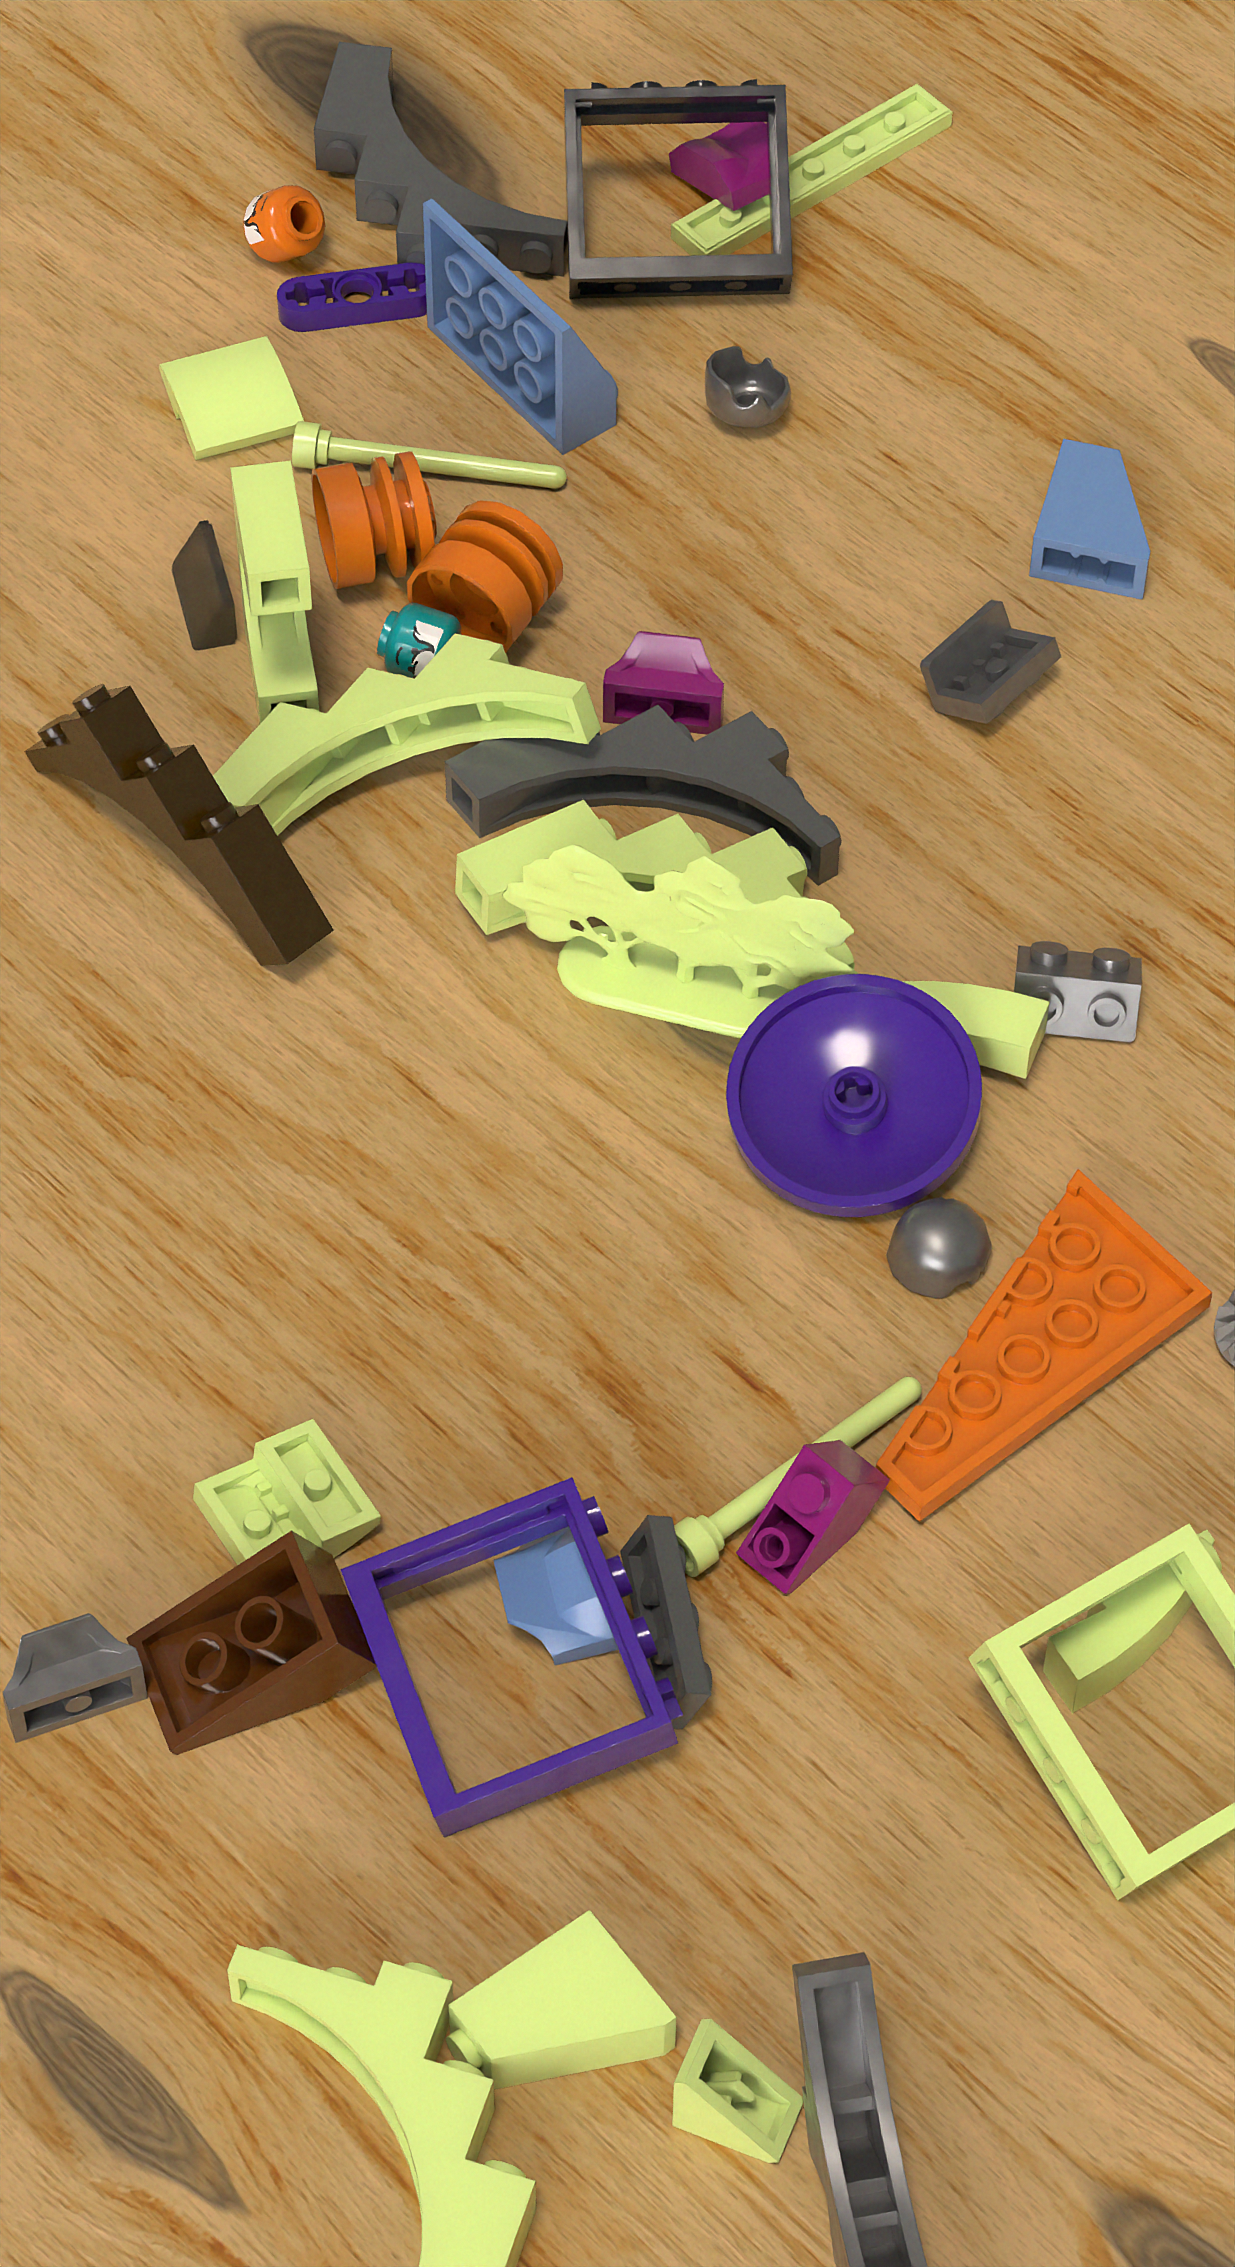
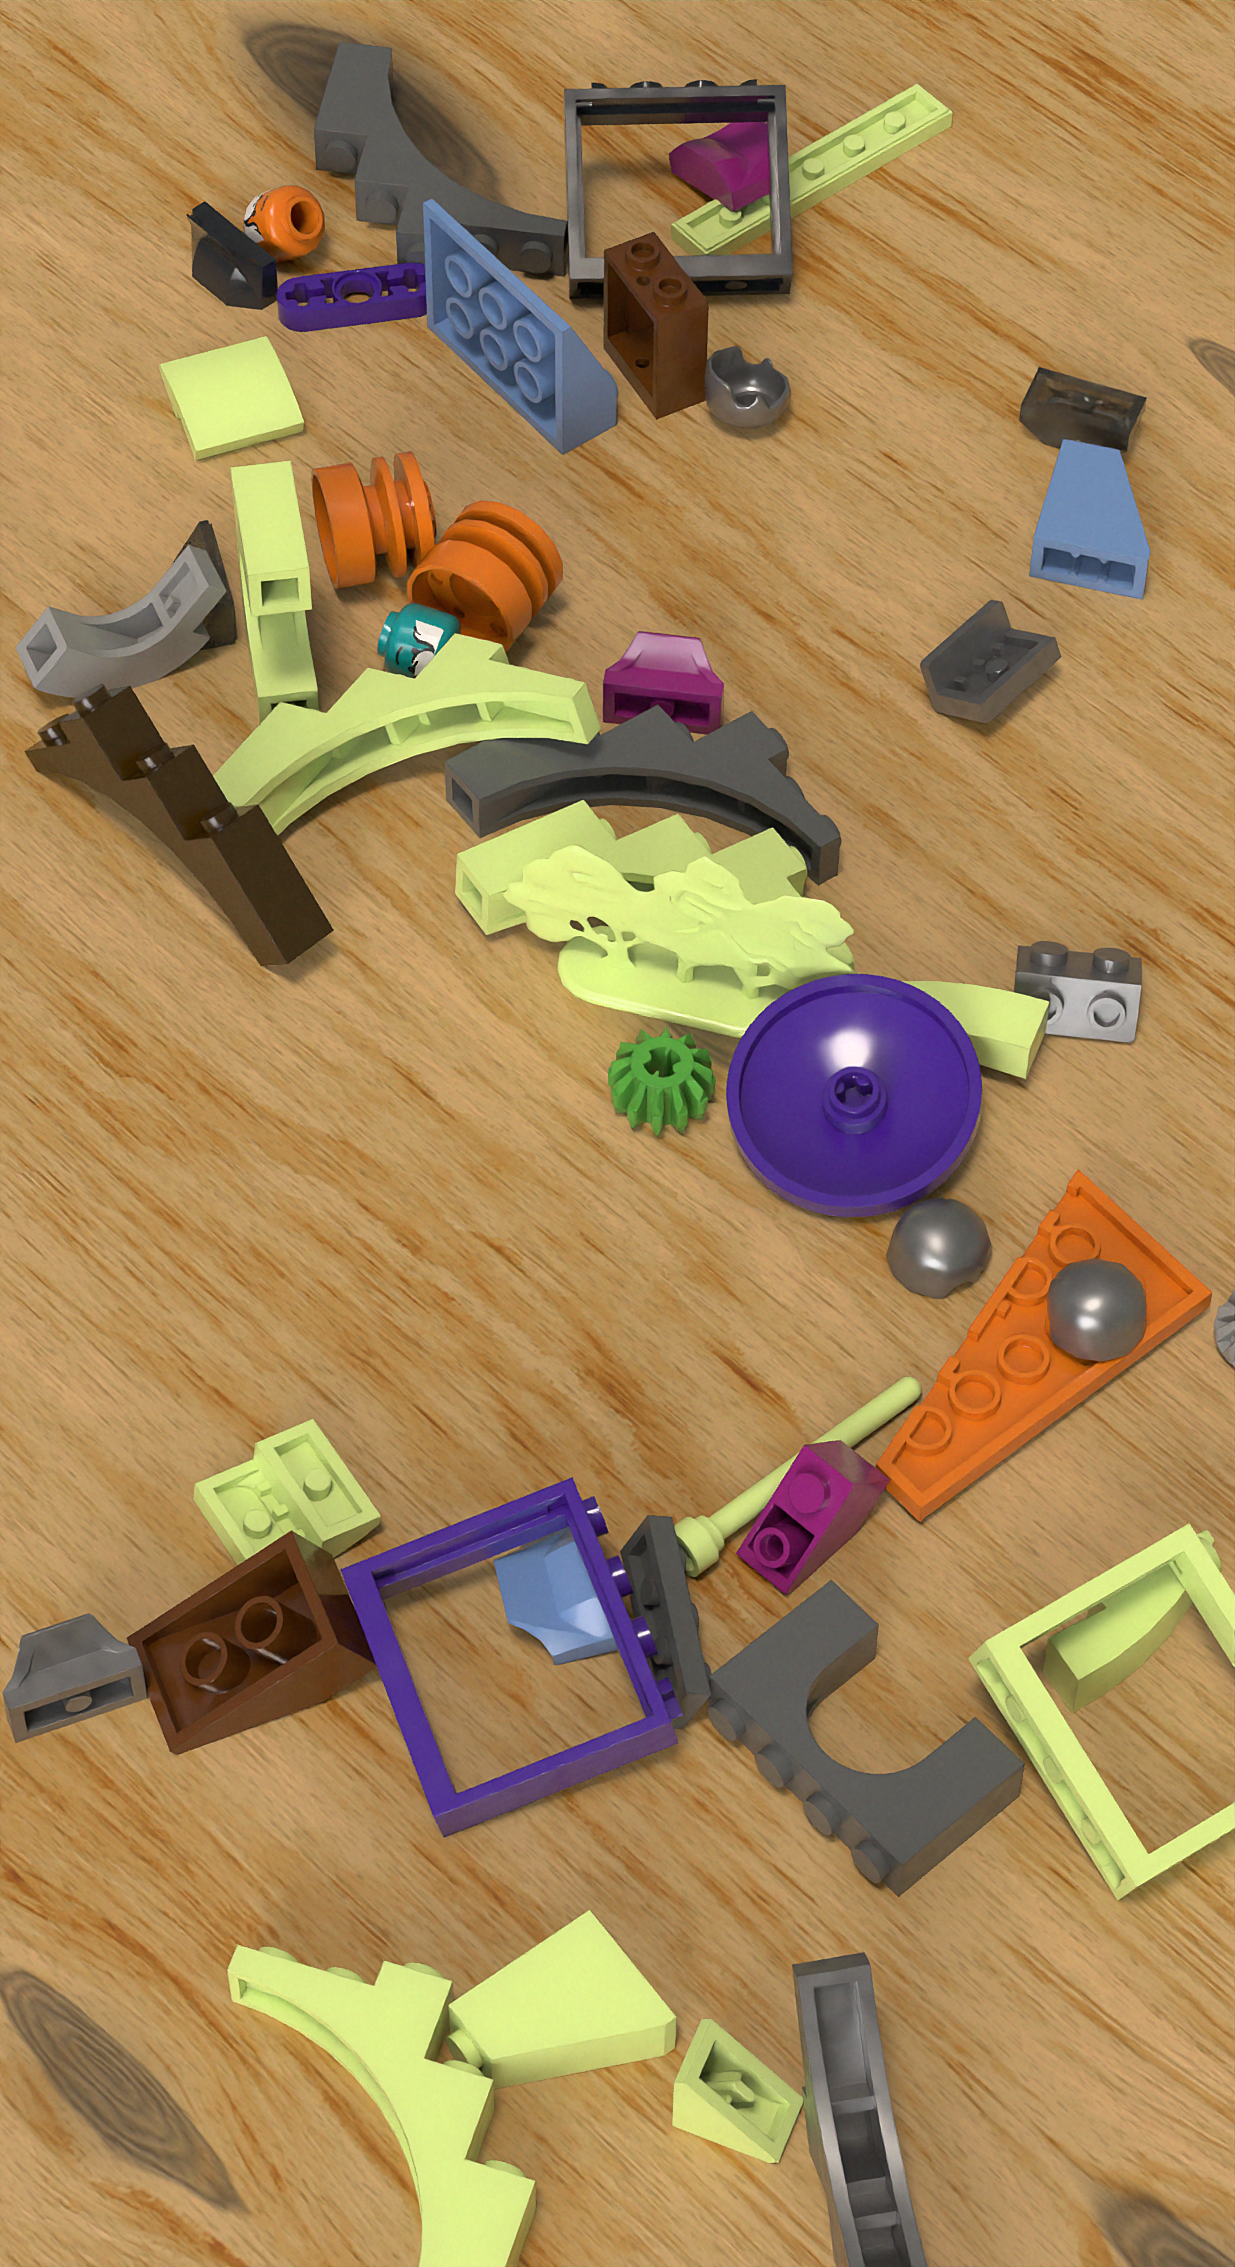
(129, 647): none -> light grey arch
(230, 261): none -> black slope
(317, 446): yellowish green piece -> none
(655, 320): none -> reddish brown window
(661, 1081): none -> bright green gear
(890, 1821): none -> dark grey arch
(1080, 411): none -> clear smoke slope
(1096, 1309): none -> flat silver hair

